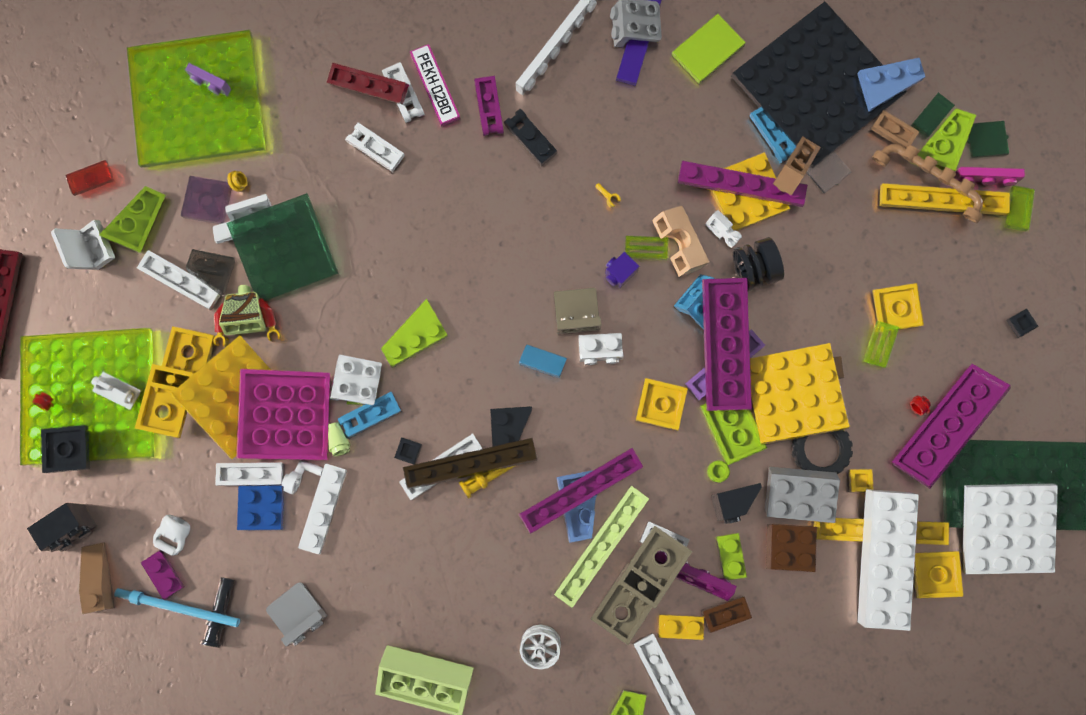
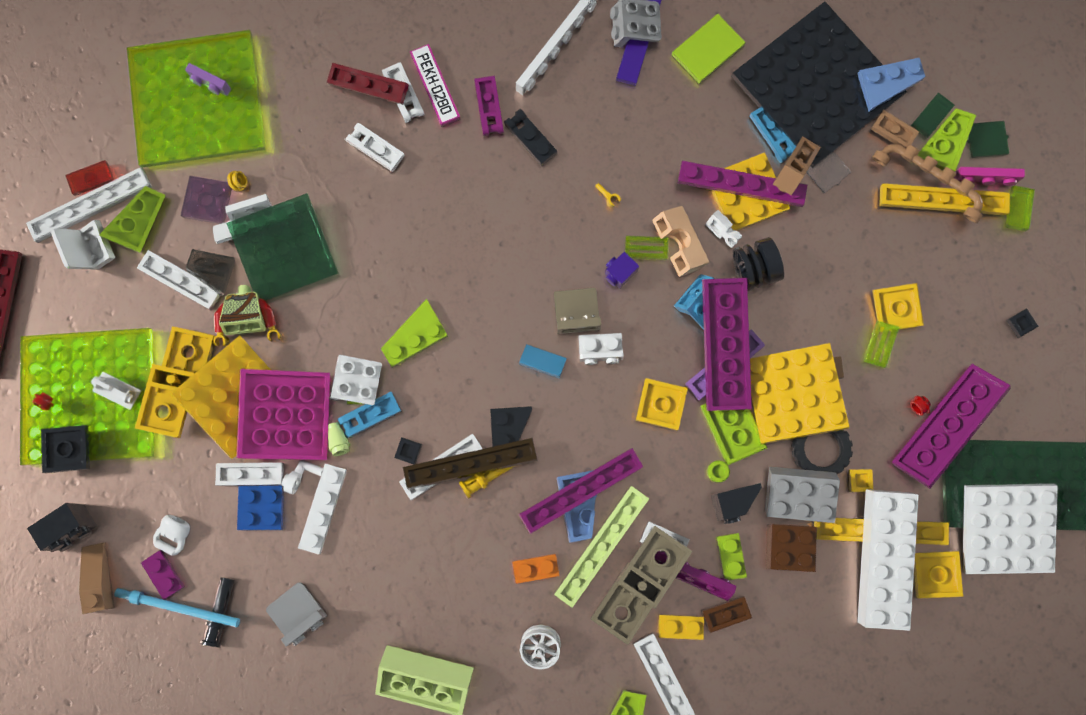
(88, 204): none -> white tile
(535, 568): none -> orange plate

